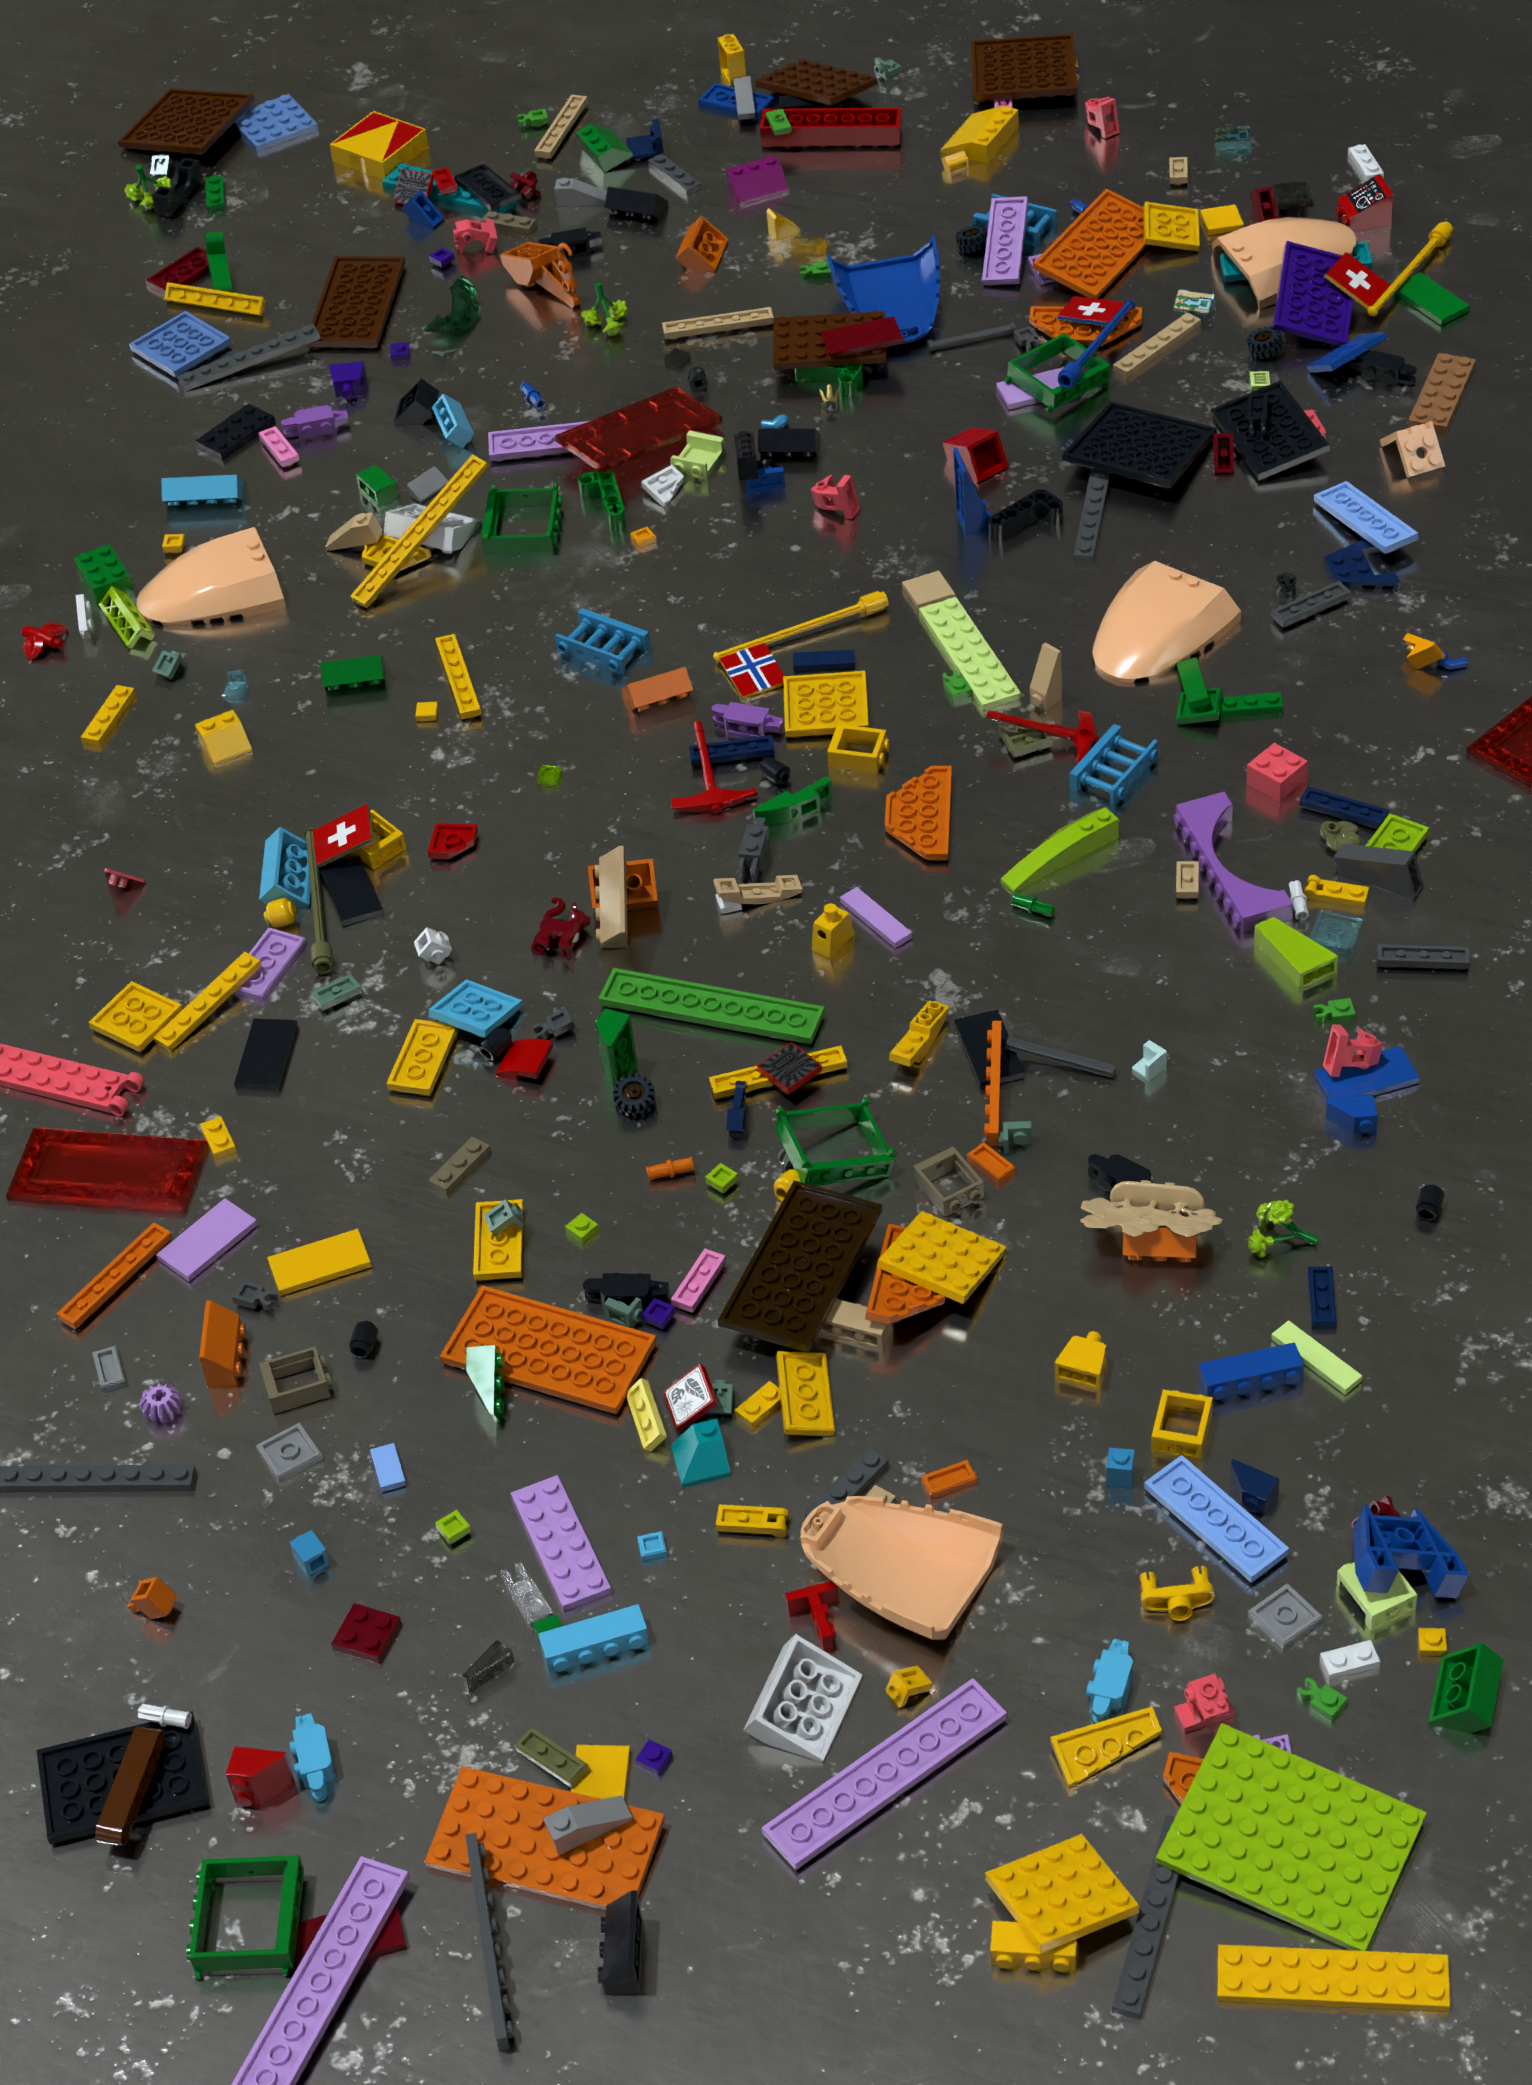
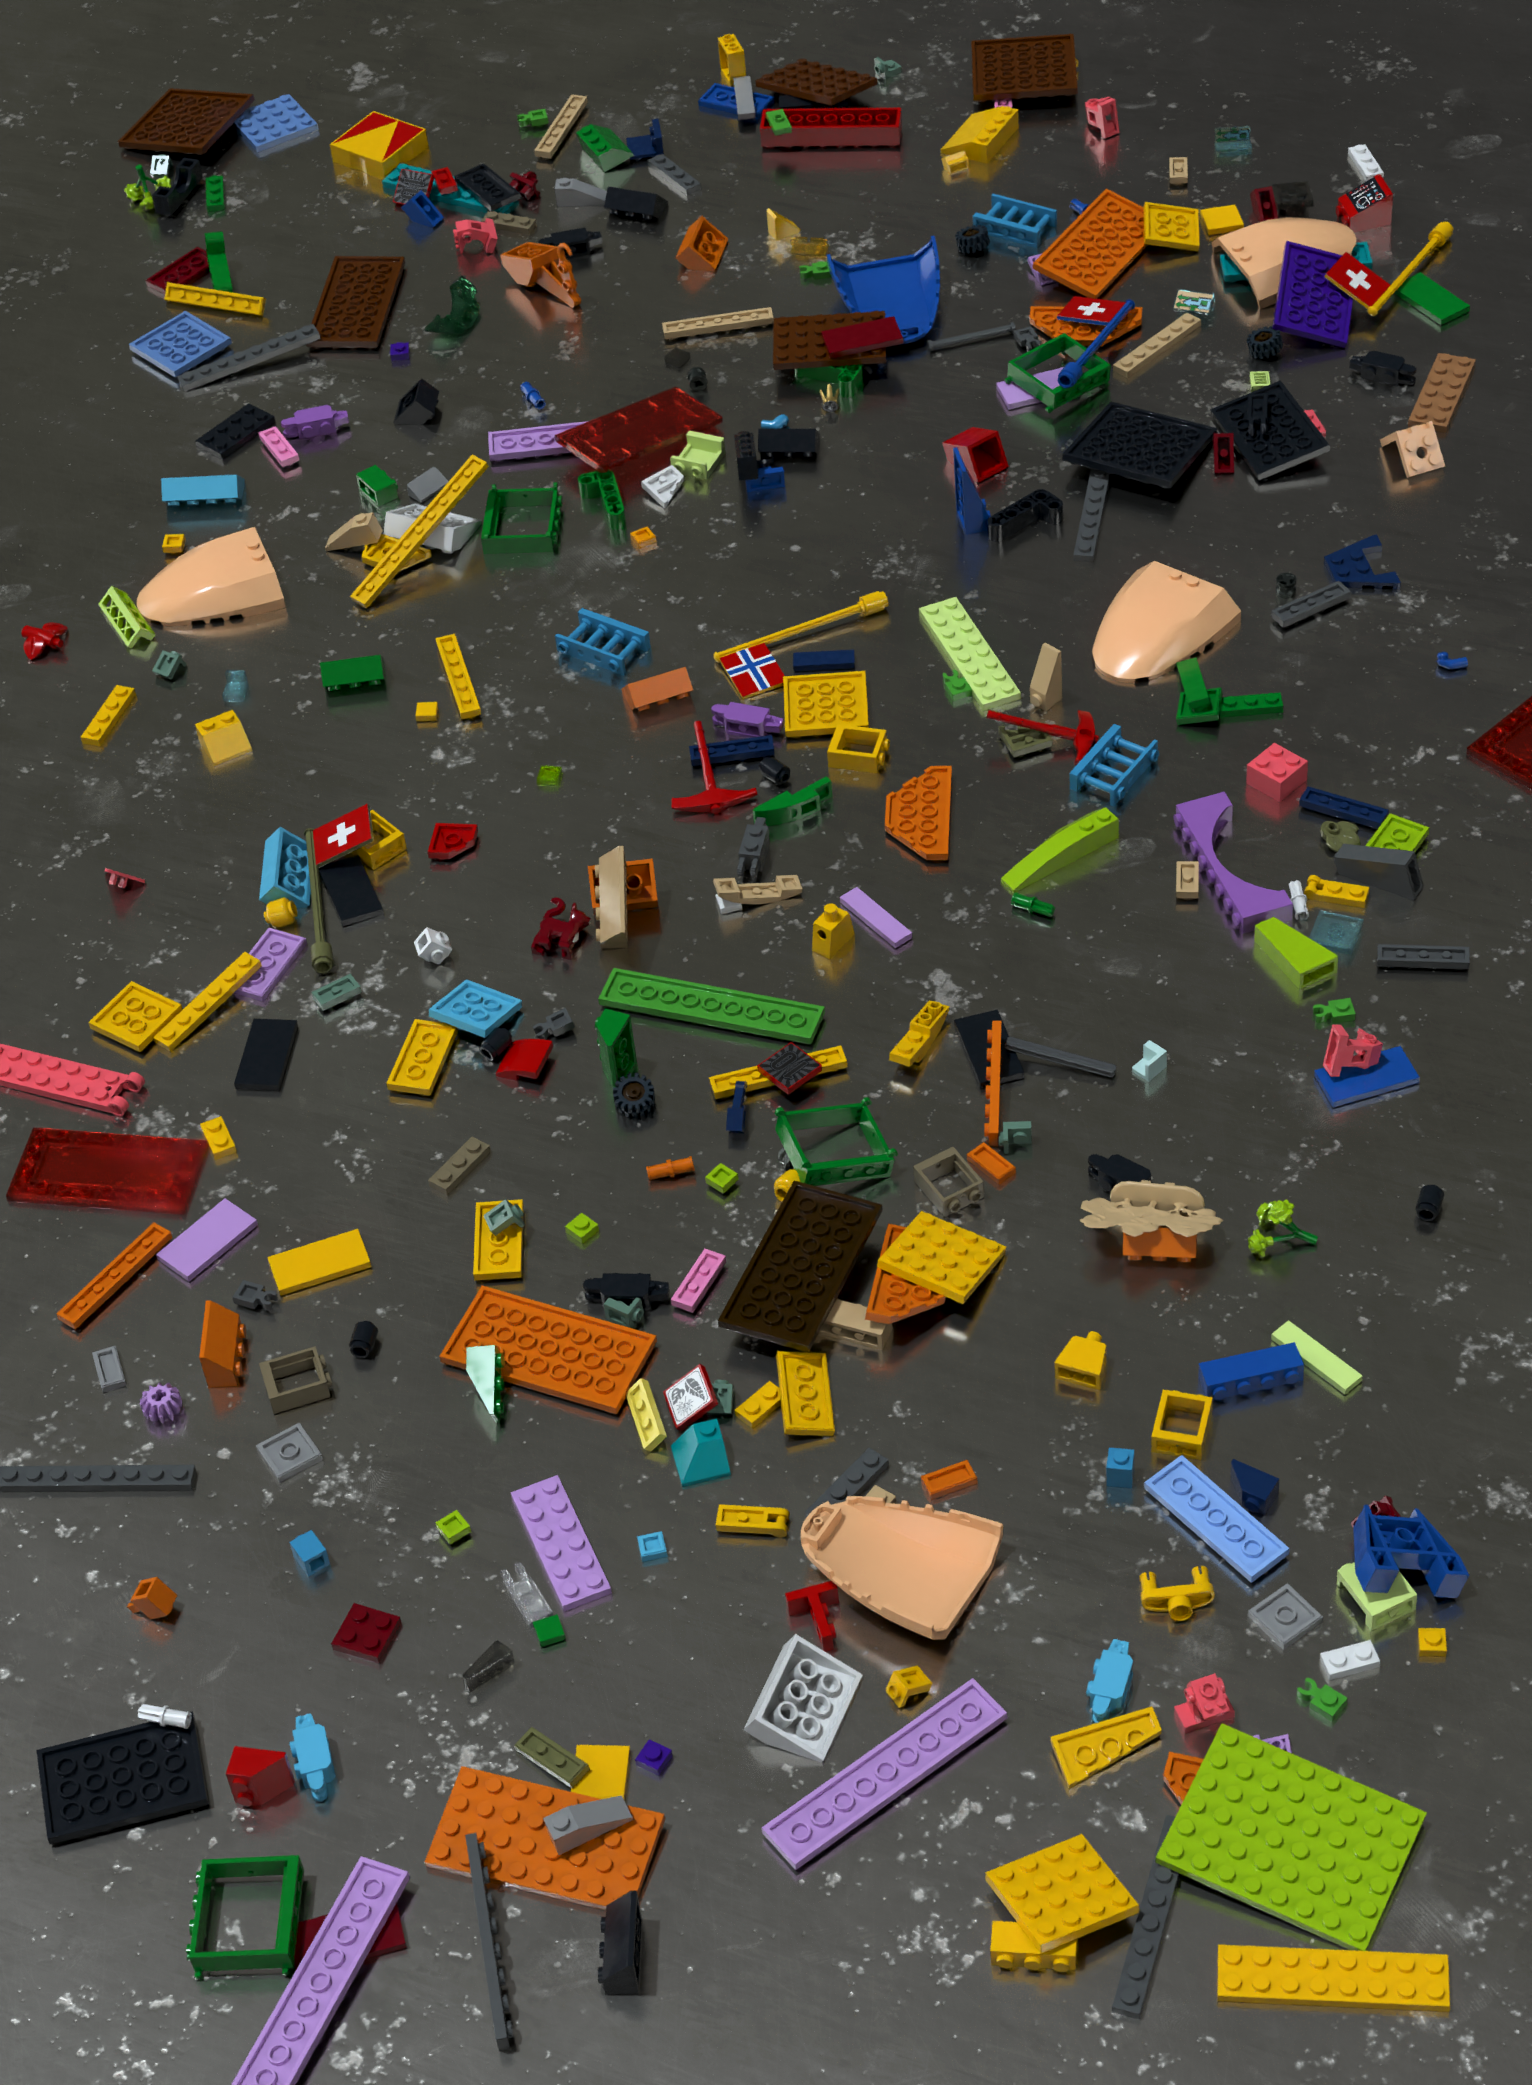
(84, 616): white wing -> none
(100, 571): green brick -> none
(130, 1786): reddish brown beam -> none
(348, 378): dark purple torso -> none
(388, 1467): light blue tile -> none
(441, 257): dark purple plate -> none
(453, 421): medium azure brick -> none
(594, 1638): medium azure brick -> none
(616, 311): lime plant -> none
(658, 1313): dark purple plate -> none
(756, 180): magenta slope -> none
(835, 498): coral tile -> none
(928, 589): tan tile -> none
(1005, 241): lavender plate -> none
(1322, 1297): dark blue tile -> none
(1347, 352): blue tile -> none
(1354, 1113): blue slope -> none
(1366, 517): light blue plate -> none
(1422, 651): light orange slope -> none
(1466, 1689): green slope -> none

